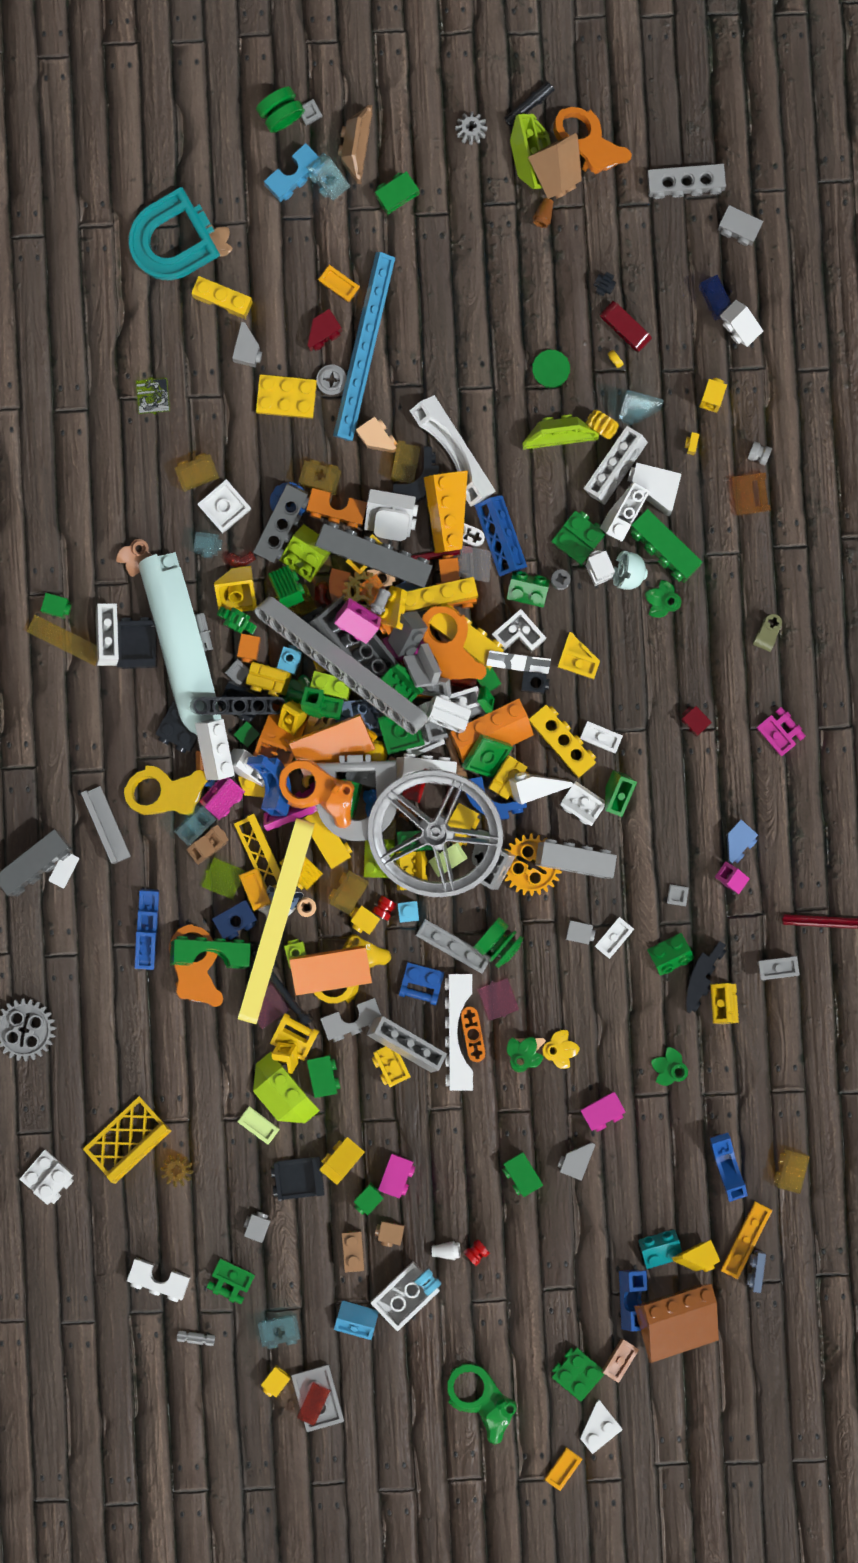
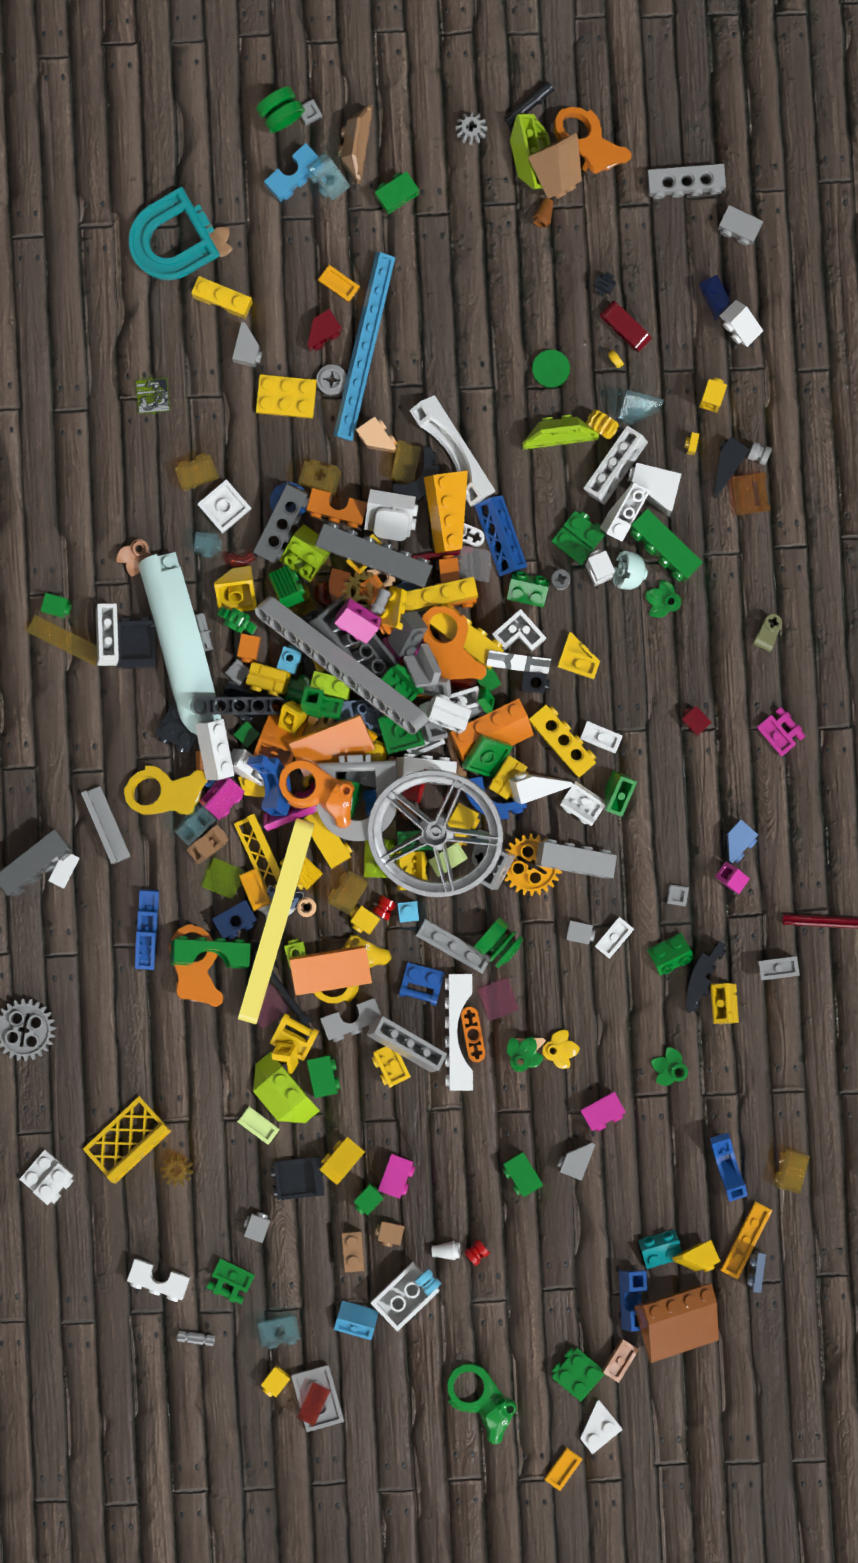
(729, 459): none -> black slope

